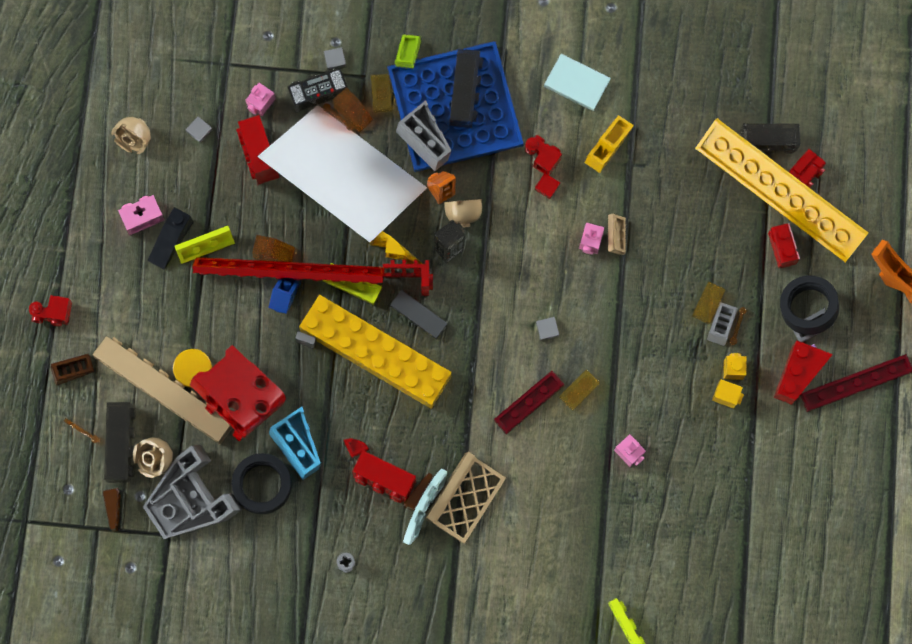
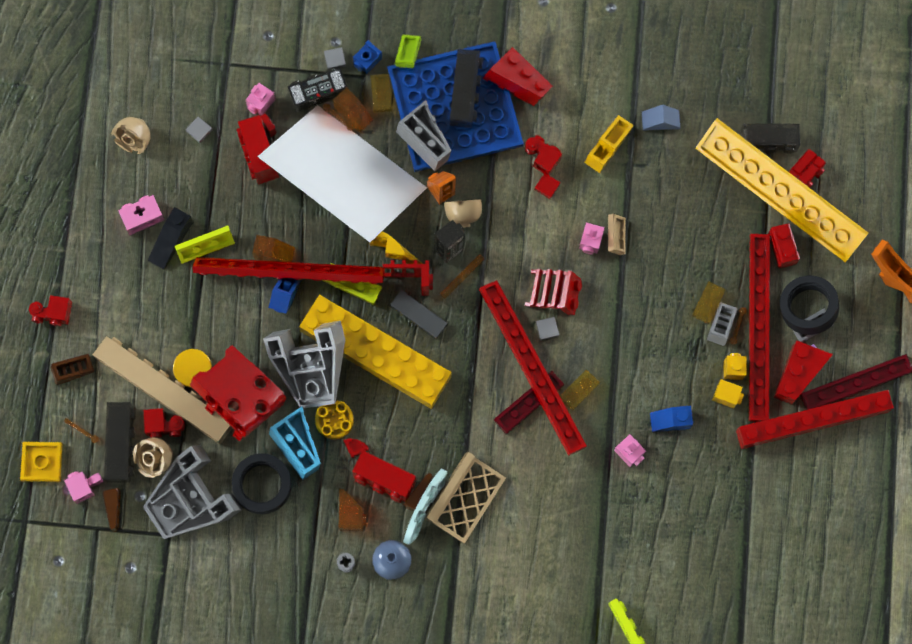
(41, 461): none -> yellow tile
(80, 486): none -> bright pink brick
(156, 424): none -> red brick
(268, 125): none -> red tile
(305, 339): light grey tile -> none
(312, 369): none -> light grey wedge
(334, 420): none -> yellow tile
(350, 513): none -> clear orange slope
(368, 64): none -> blue brick
(391, 559): none -> sand blue cylinder
(462, 276): none -> clear orange bar
(519, 77): none -> red wedge
(532, 368): none -> red plate
(564, 294): none -> red plate
(577, 82): light aqua tile -> none
(660, 118): none -> sand blue slope
(671, 419): none -> blue slope
(759, 326): none -> red plate
(814, 419): none -> red brick

